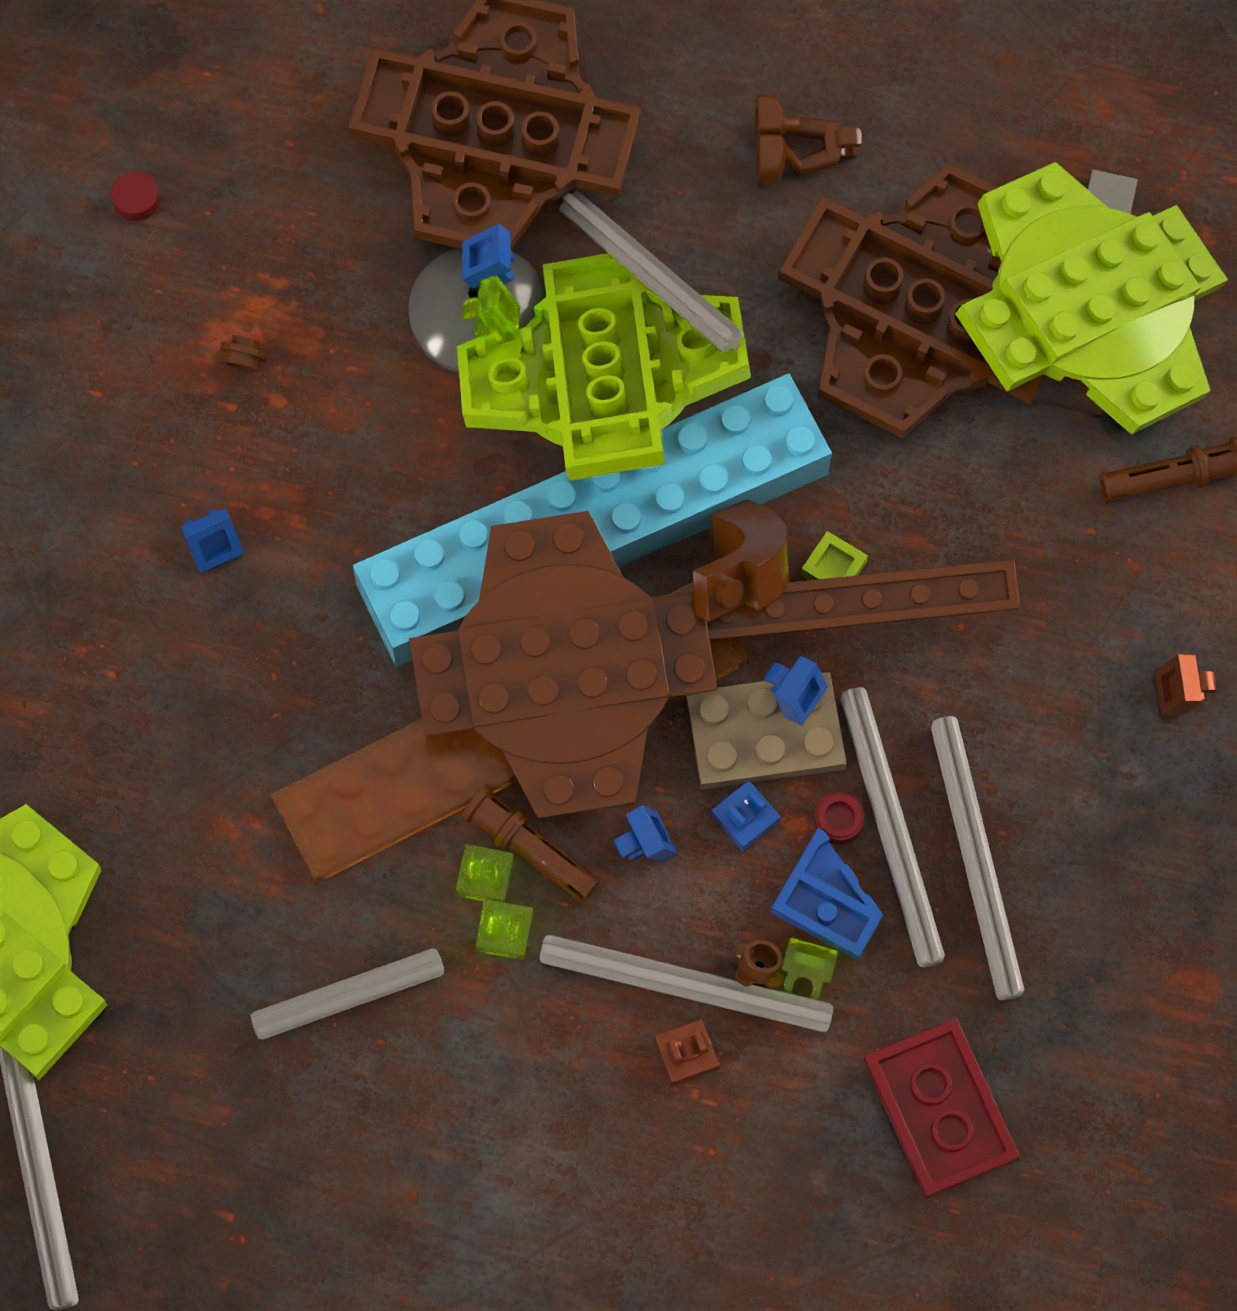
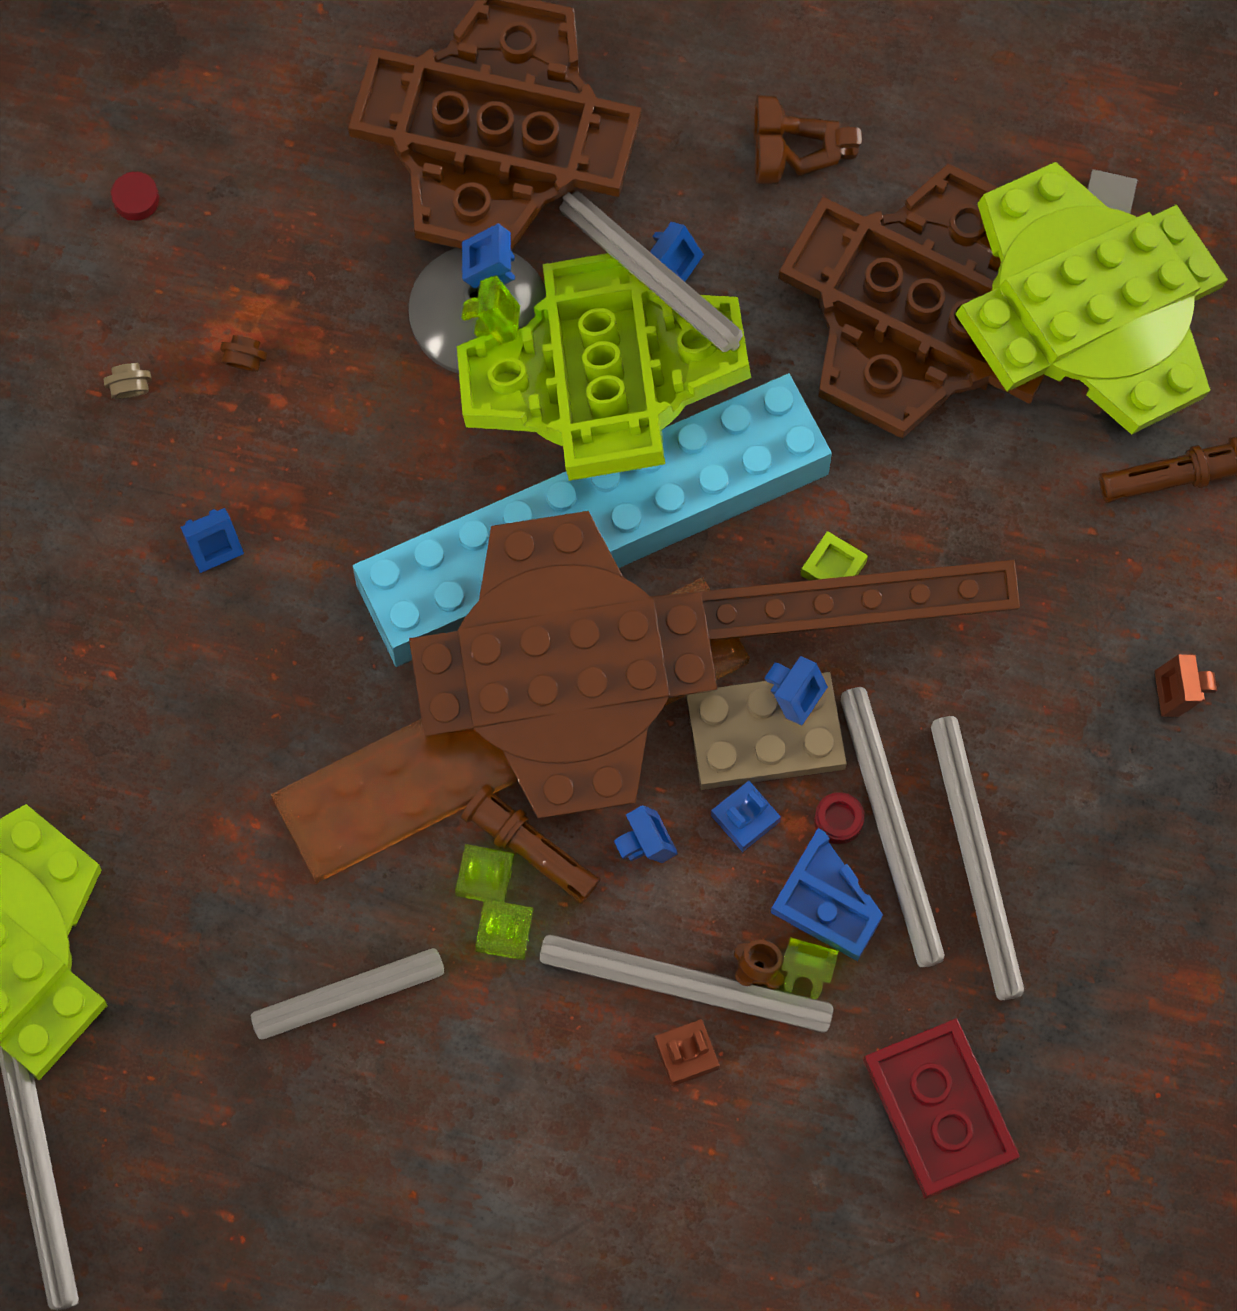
(127, 381): none -> dark tan plate
(677, 250): none -> blue tile
(749, 561): reddish brown arch -> none

